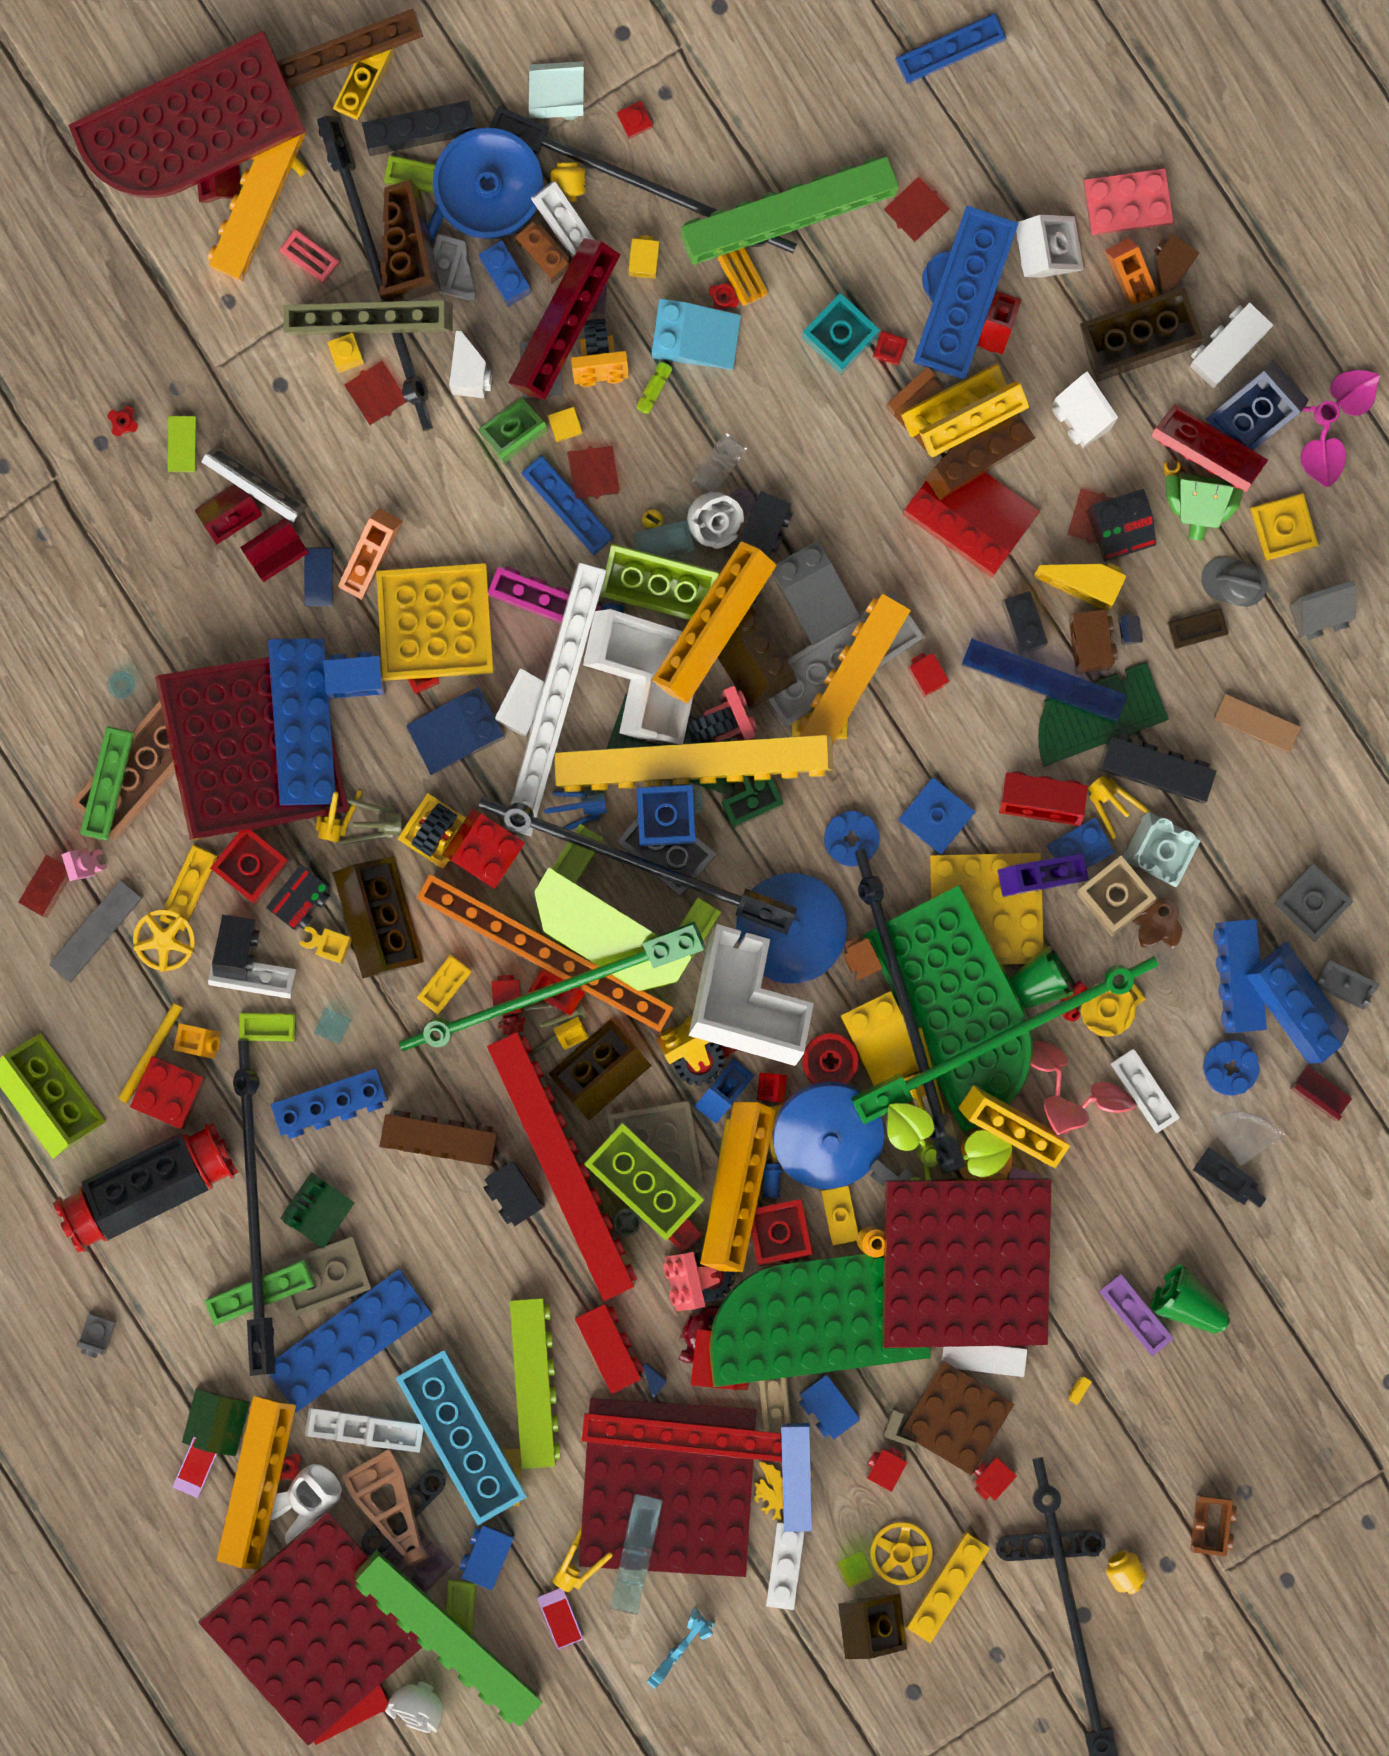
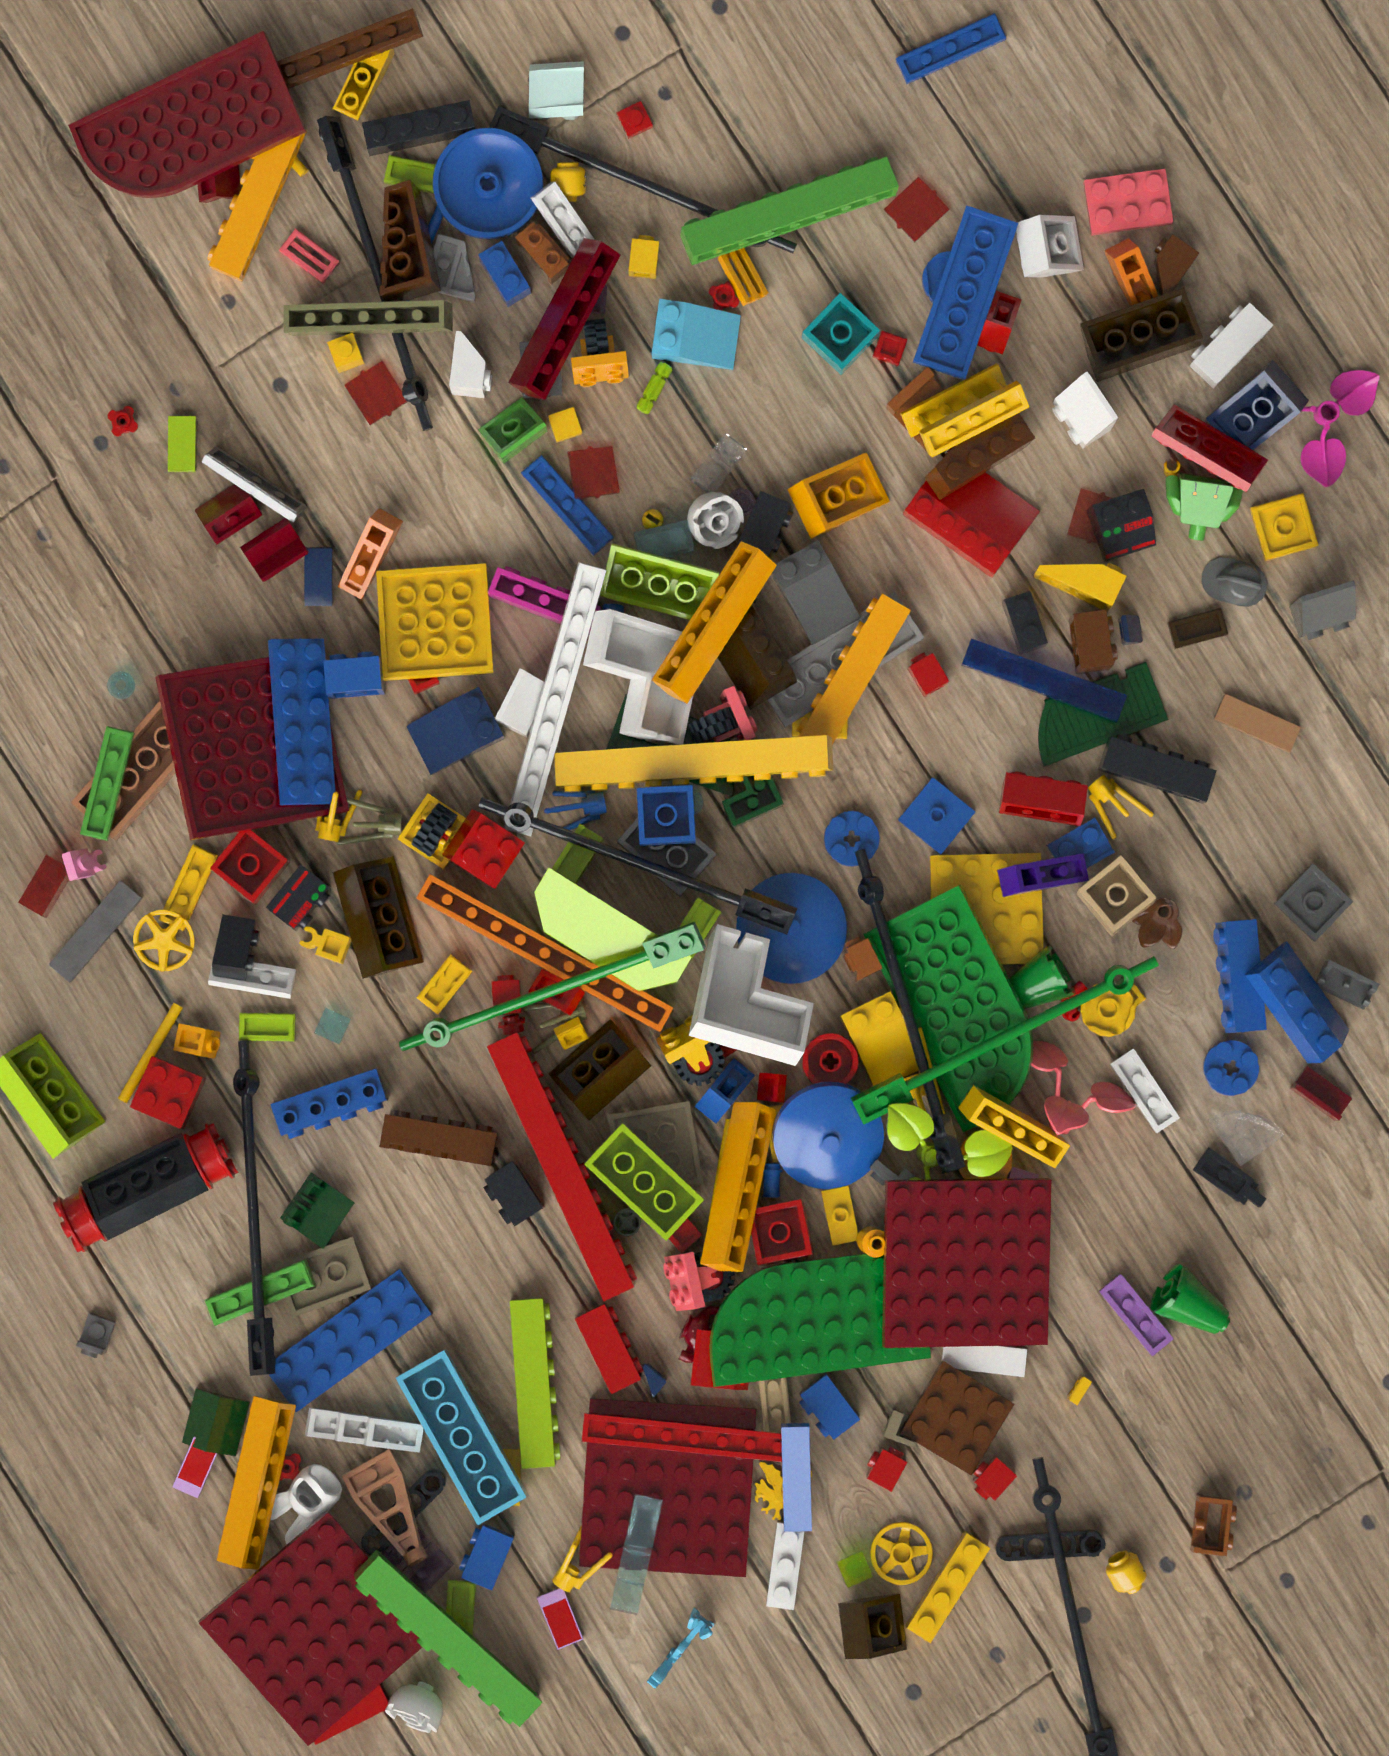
(838, 495): none -> light orange slope
(1161, 849): light aqua slope -> none

